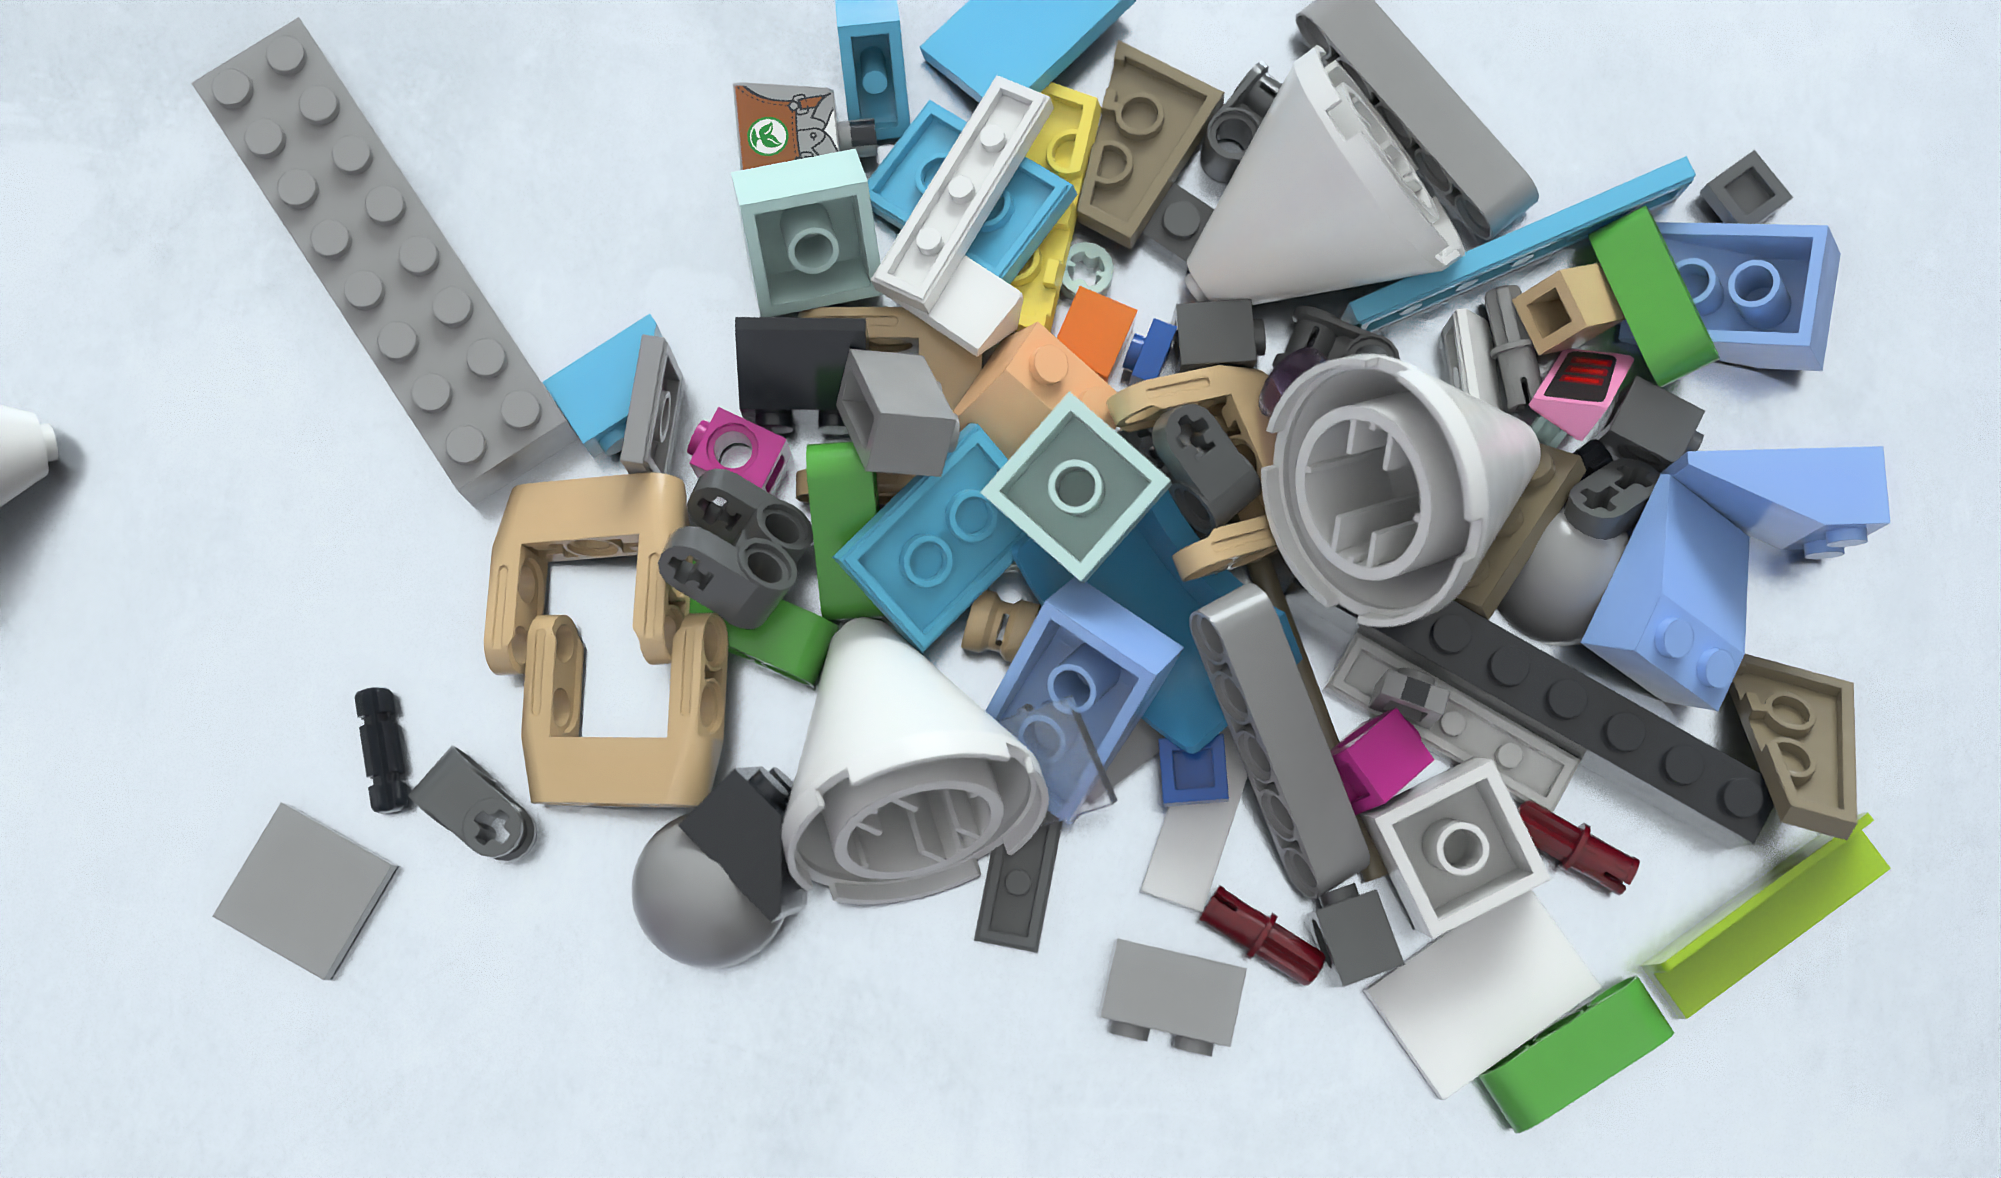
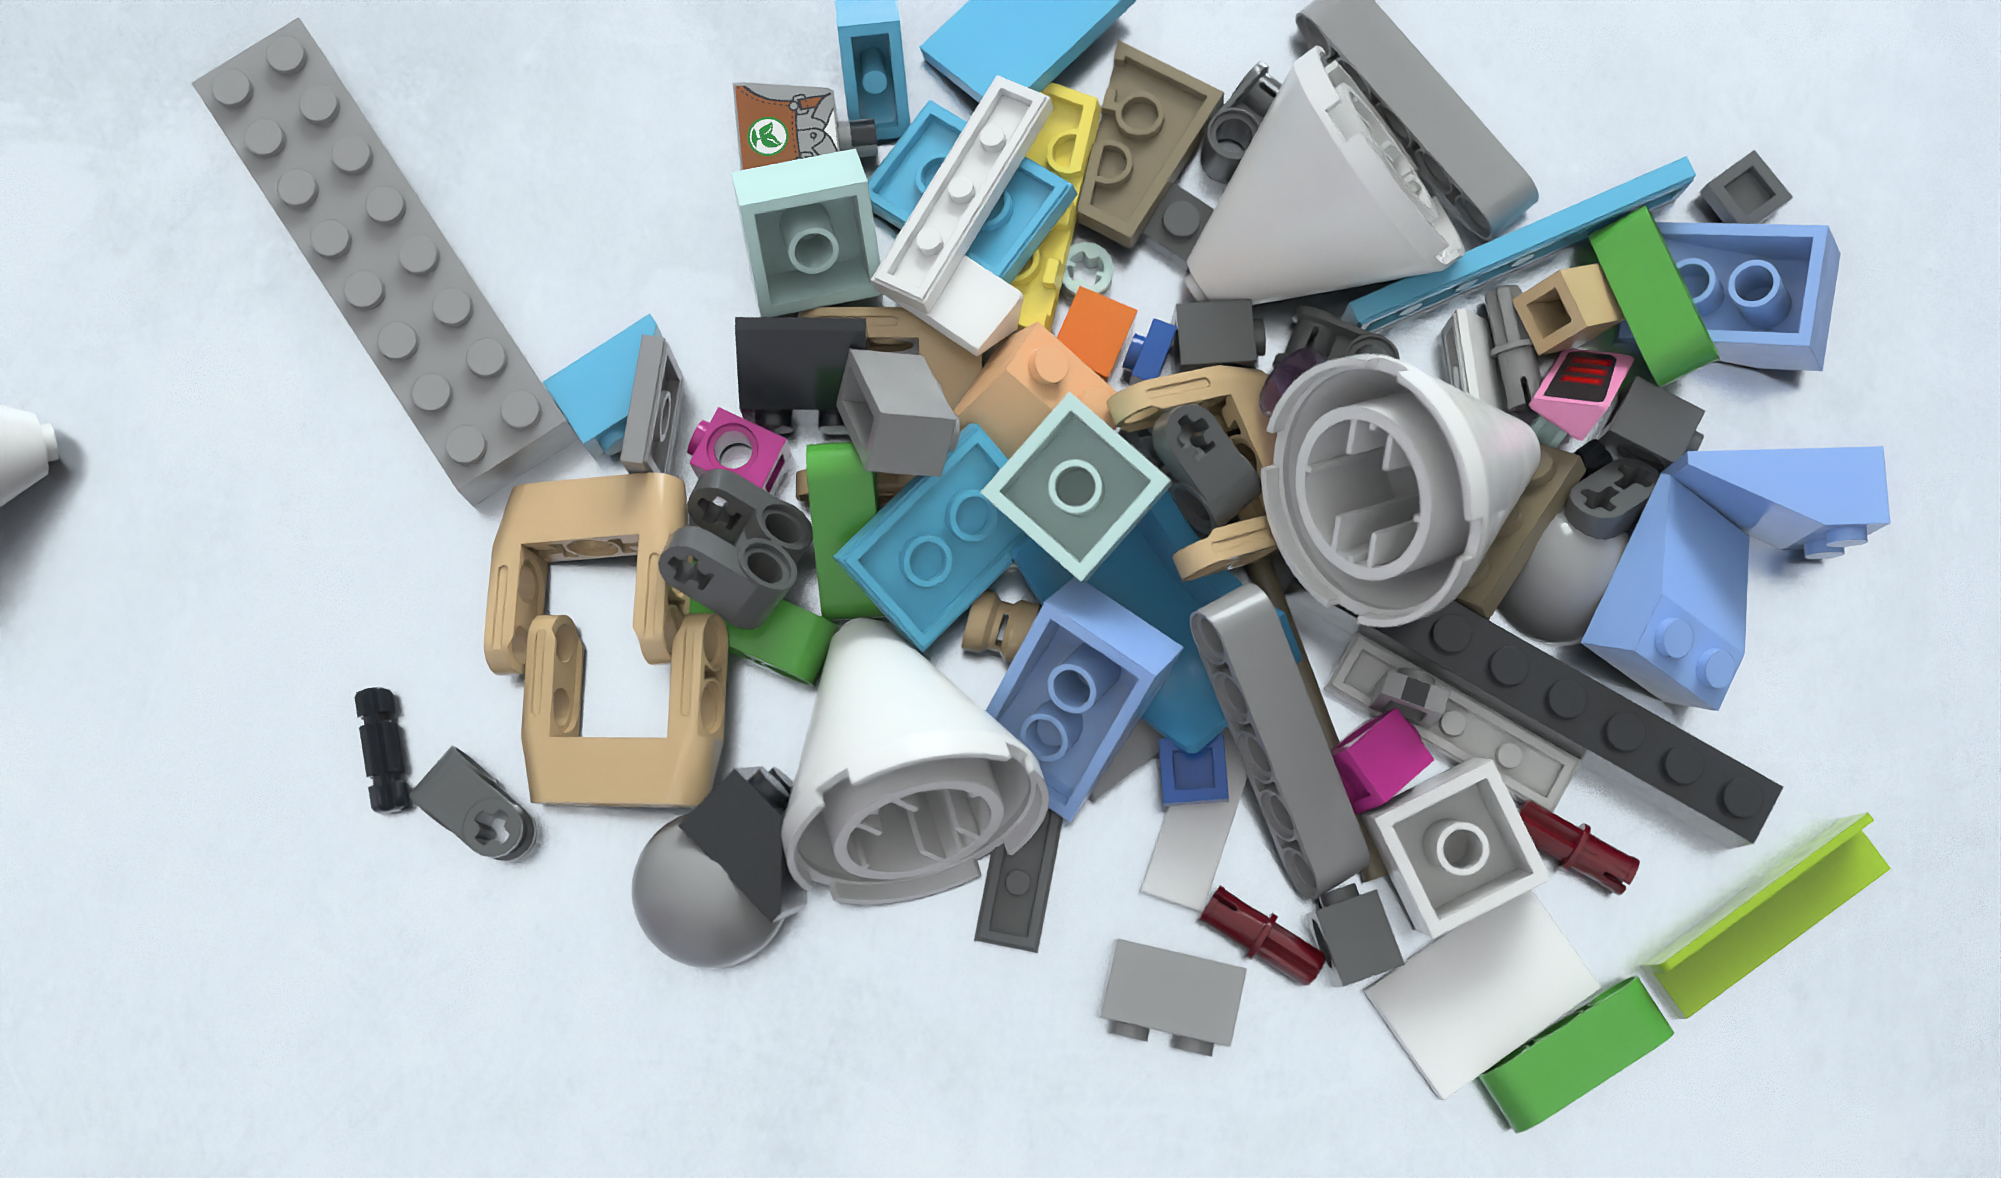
(304, 891): light grey tile -> none
(1066, 758): clear piece -> none
(1802, 742): dark tan wing -> none

